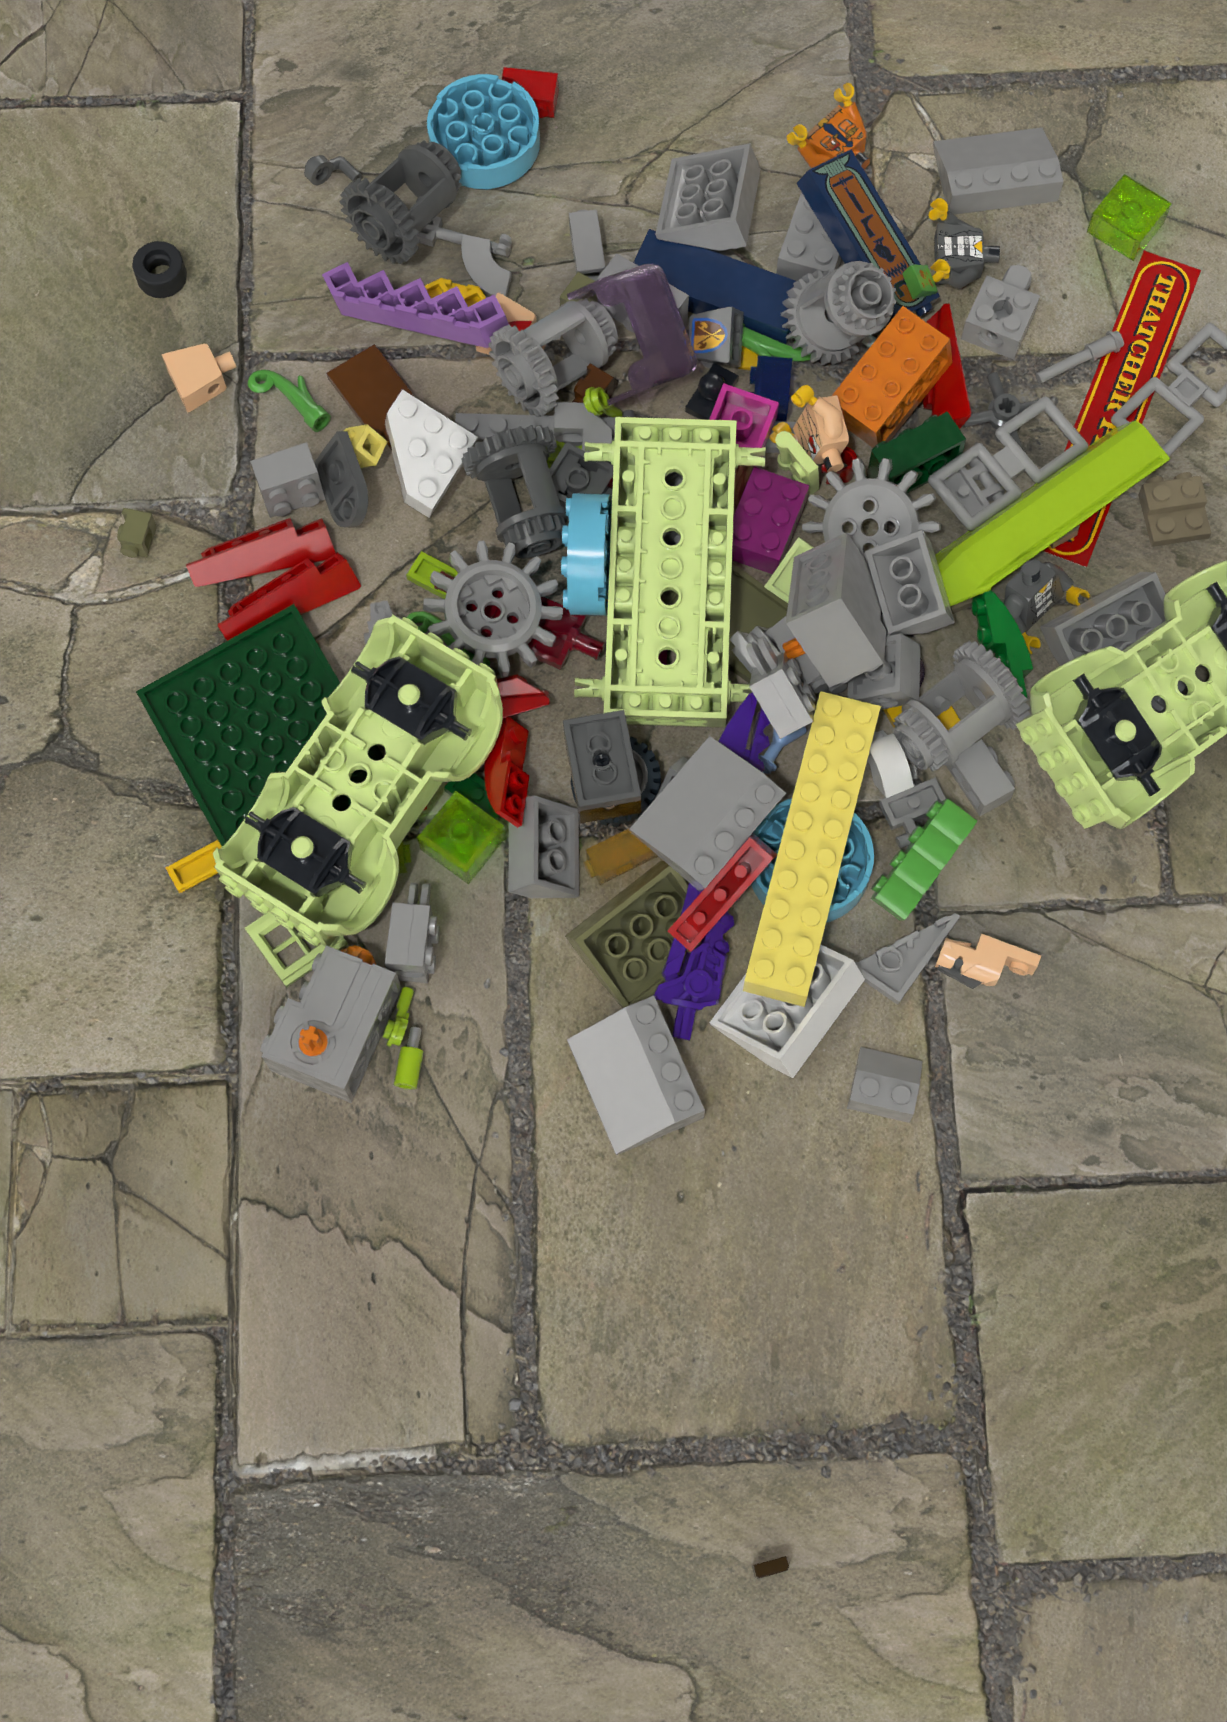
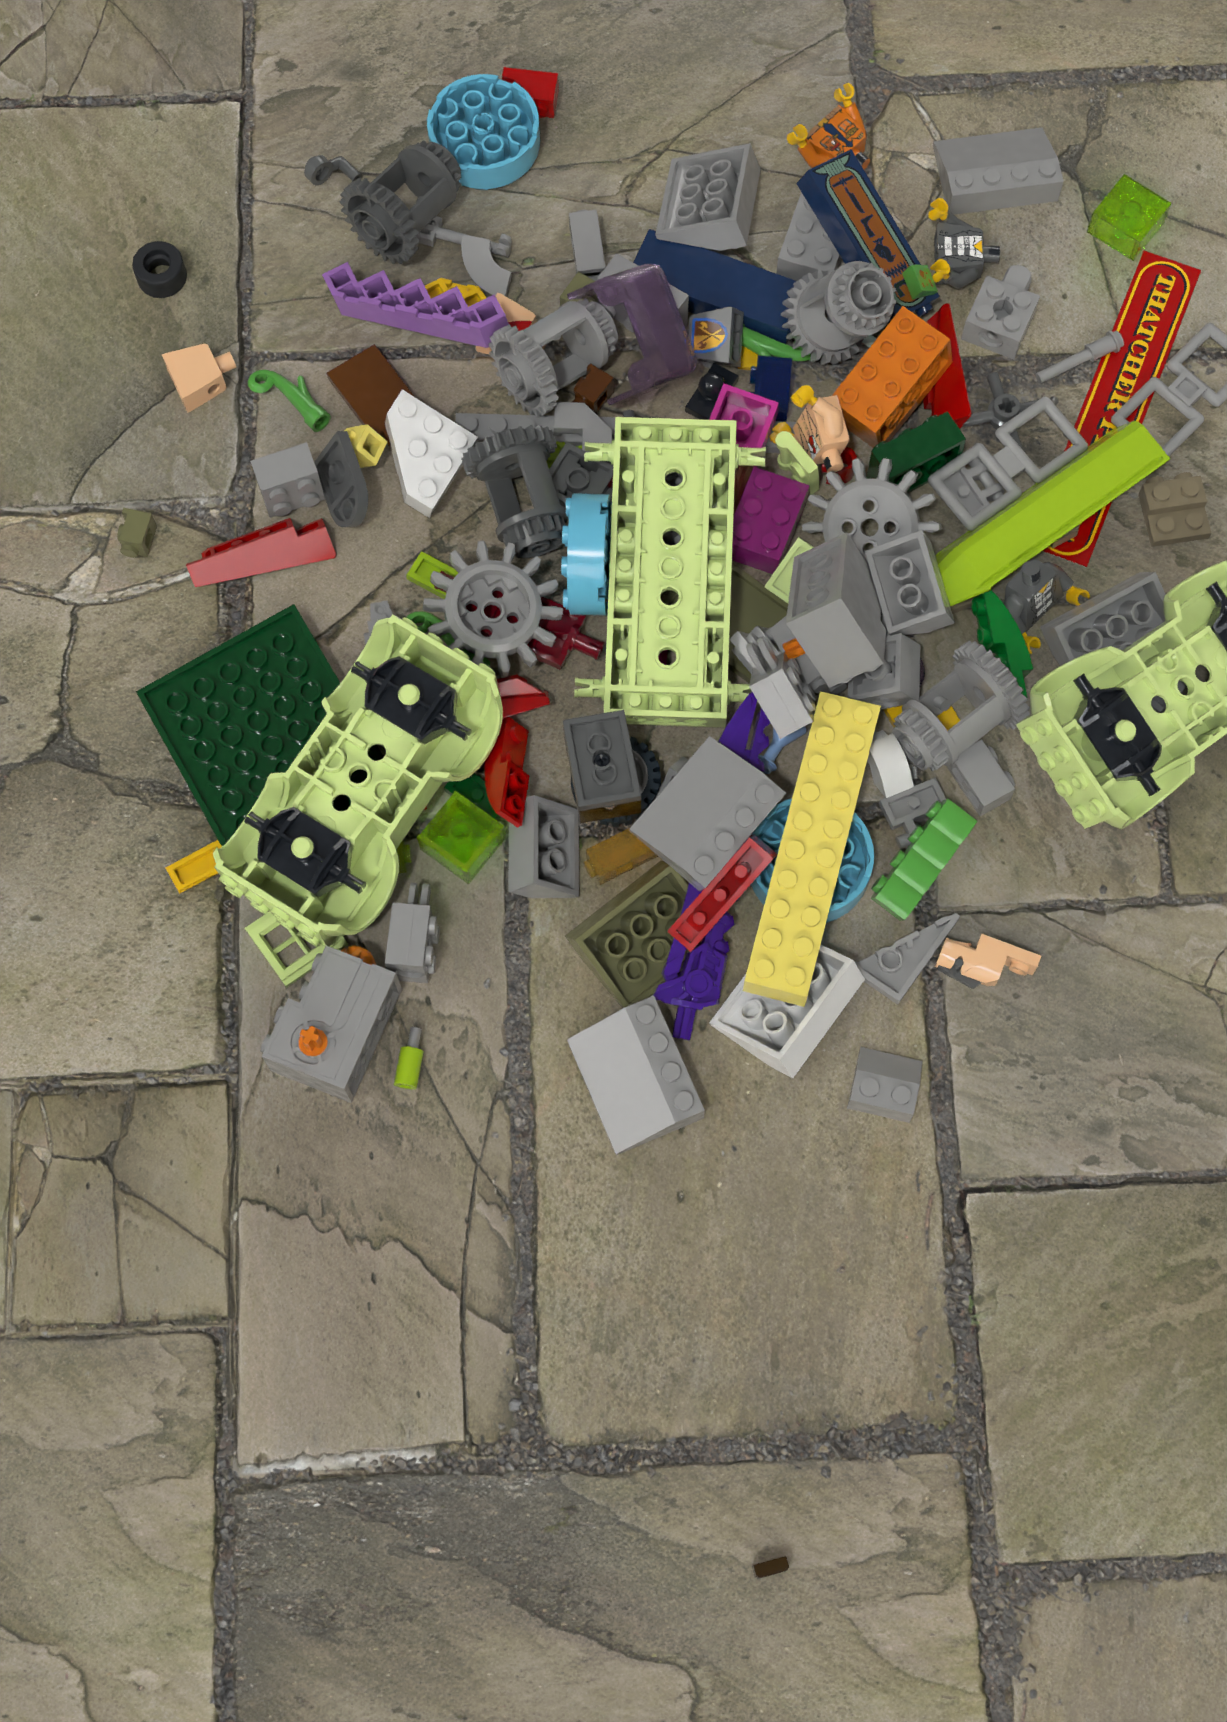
(301, 585): red wedge -> none
(396, 1029): lime plate -> none
(596, 402): lime plate -> none

